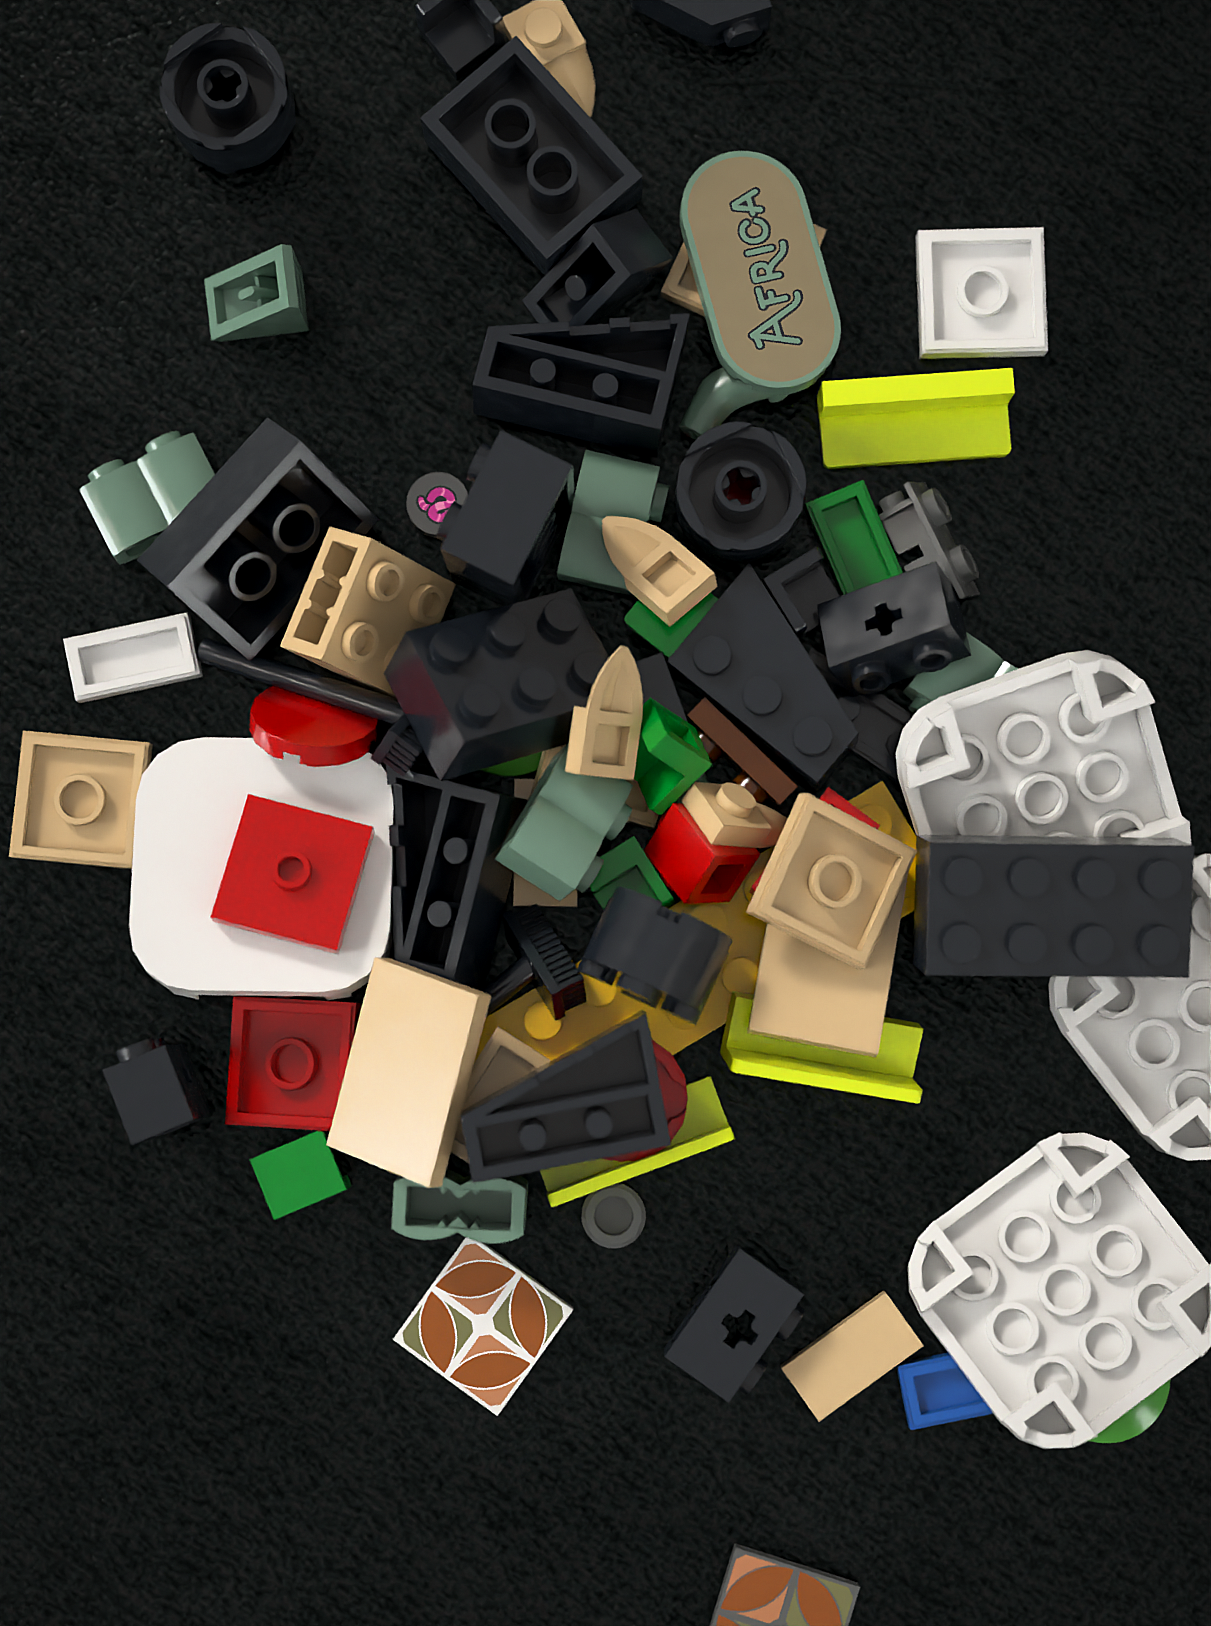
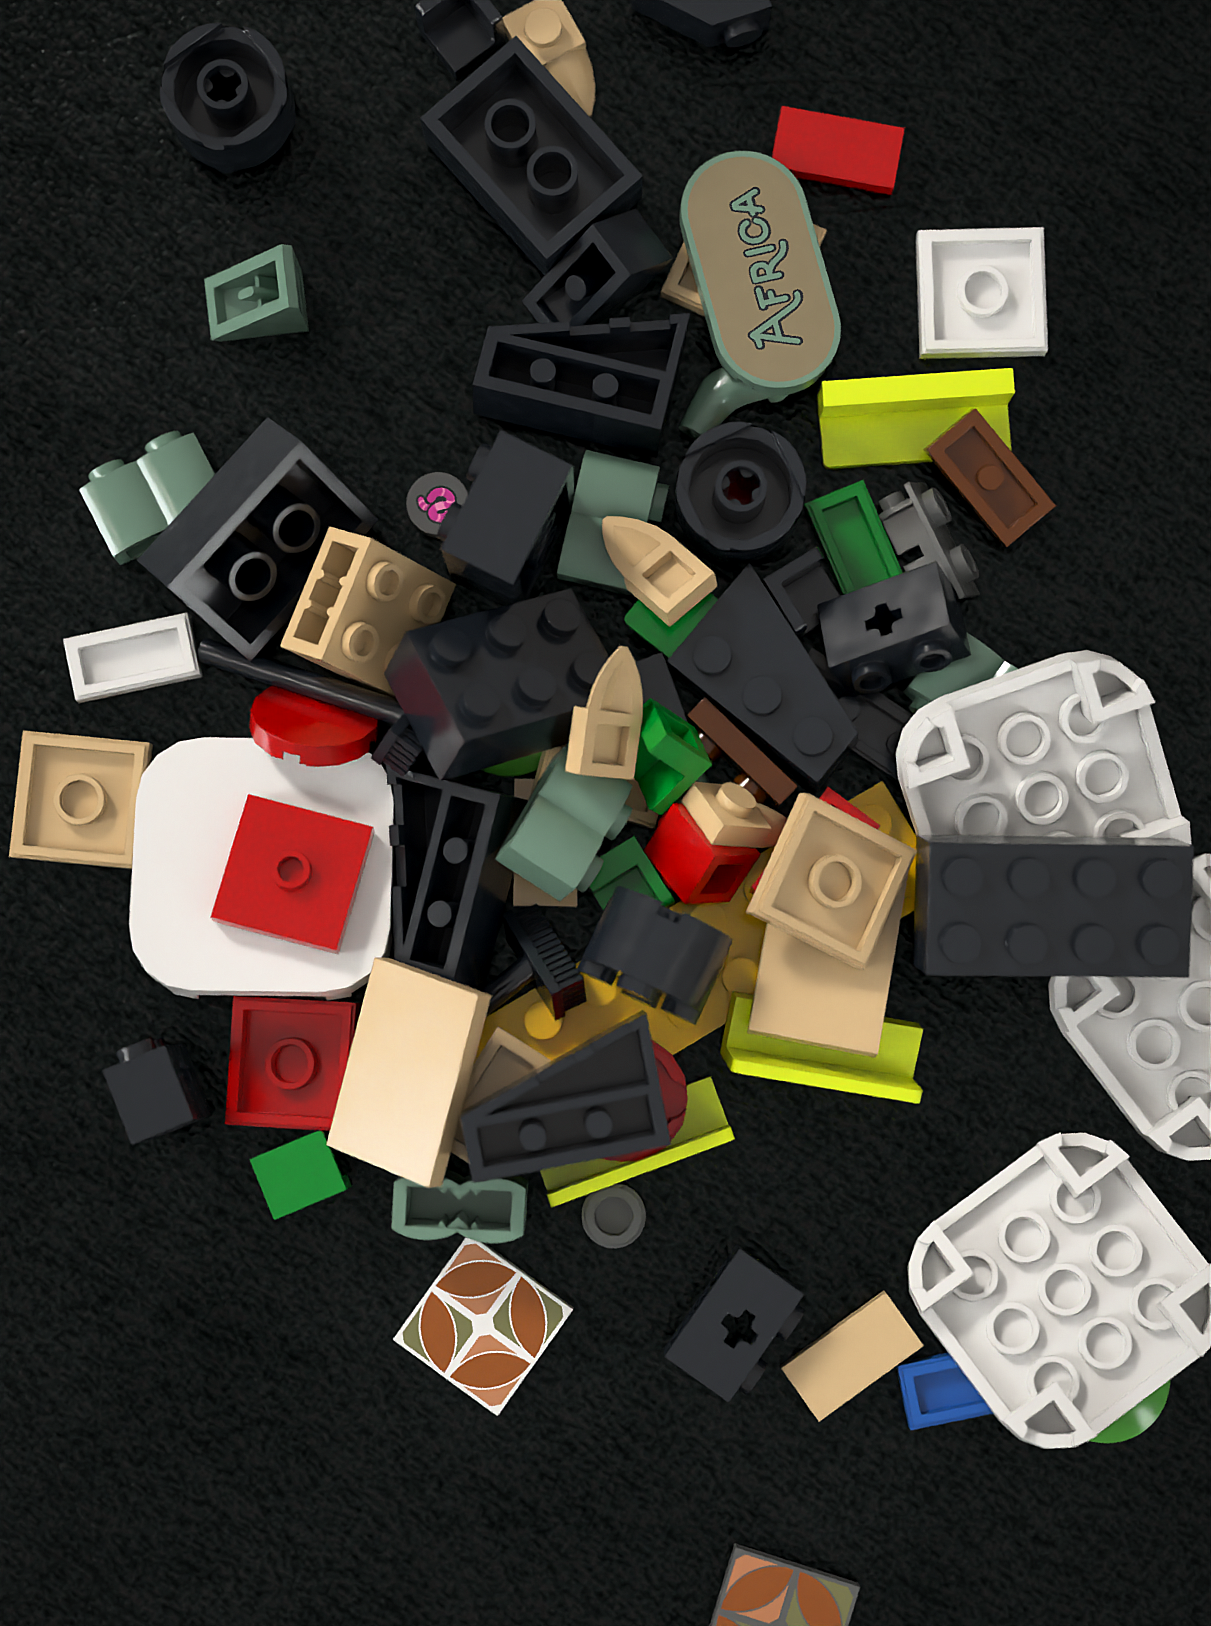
(838, 149): none -> red tile
(989, 477): none -> reddish brown plate

